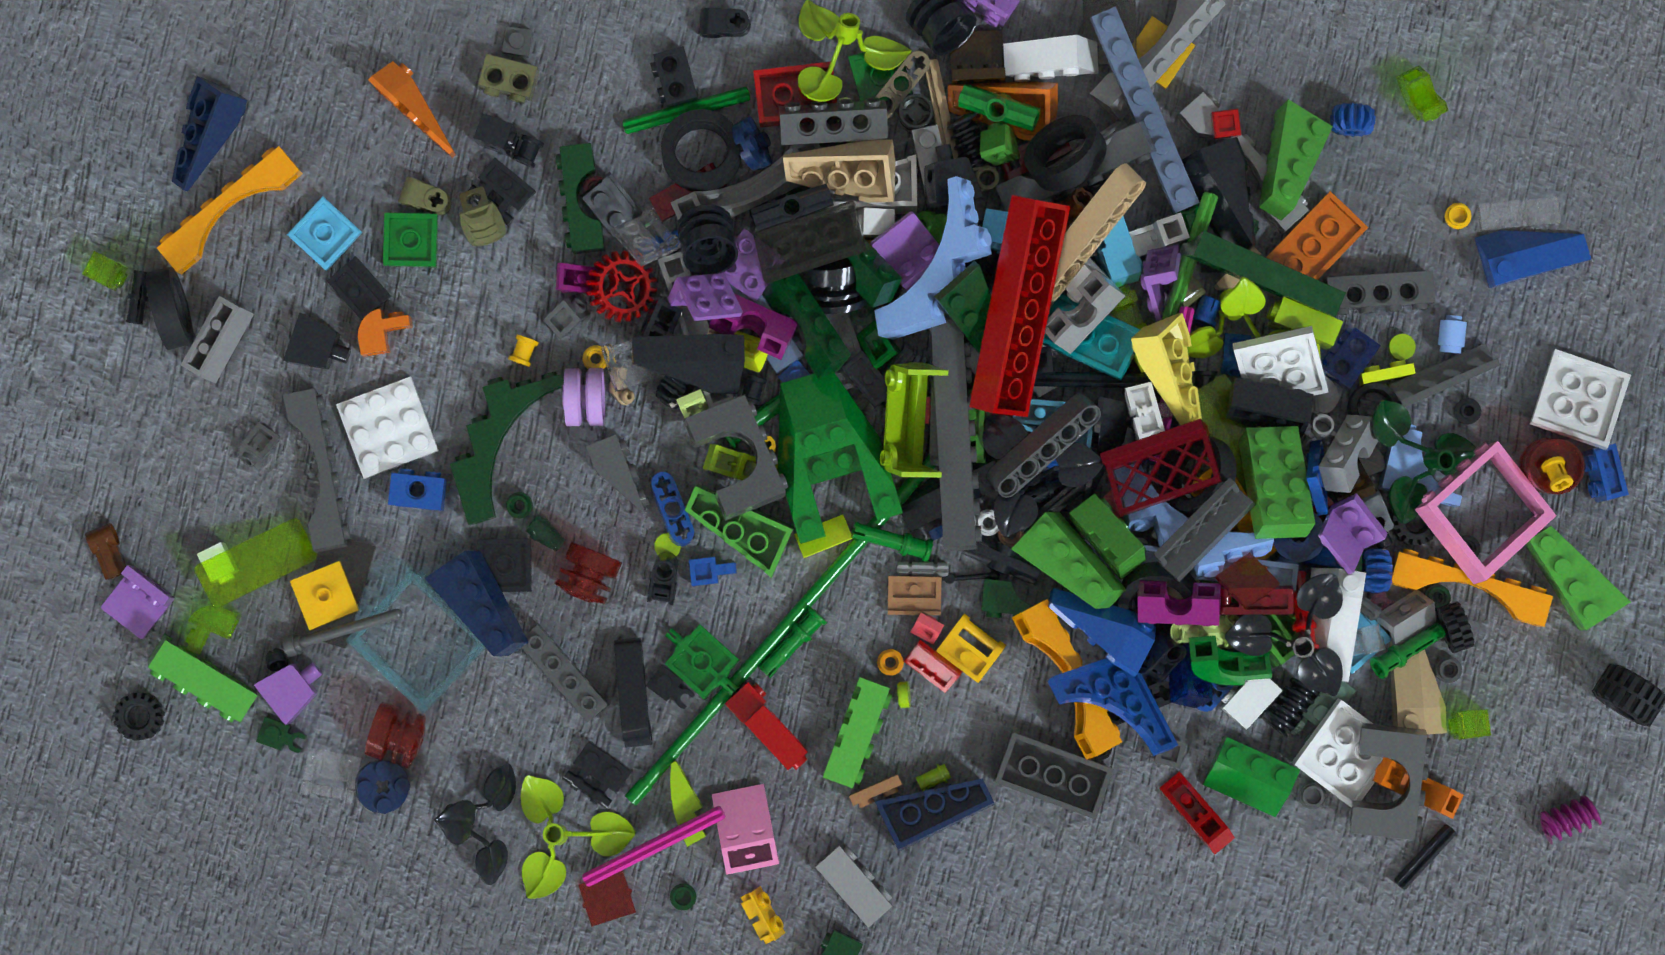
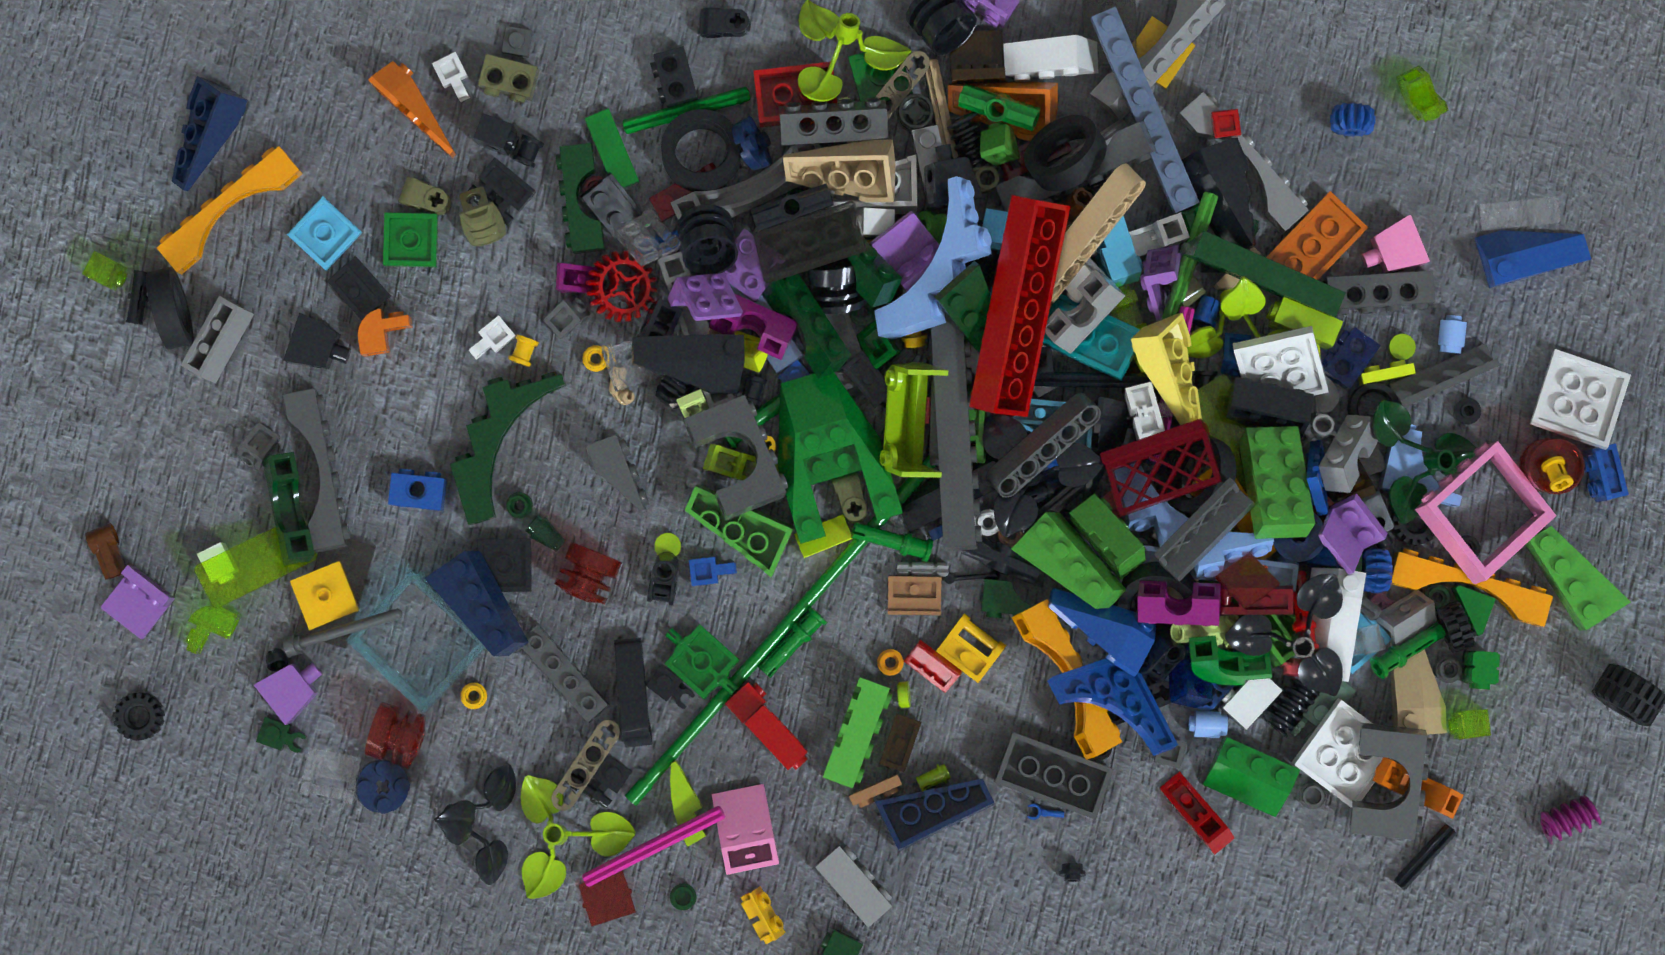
(201, 680): bright green wedge -> none
(283, 490): none -> dark green arch
(387, 427): white plate -> none
(451, 73): none -> white plate
(466, 692): none -> yellow plate
(494, 335): none -> white plate
(582, 397): lavender wheel -> none
(584, 763): none -> dark tan beam
(611, 148): none -> green tile
(686, 523): blue beam -> none
(849, 493): none -> olive piece
(900, 742): none -> dark brown plate
(914, 340): none -> yellow plate
(927, 628): coral plate -> none
(1044, 812): none -> blue hand
(1072, 872): none -> black plate
(1208, 724): none -> light blue brick
(1290, 667): none -> coral plate
(1293, 154): bright green wedge -> none
(1397, 248): none -> bright pink torso
(1457, 216): yellow plate -> none
(1476, 607): none -> green slope
(1480, 669): none -> green brick

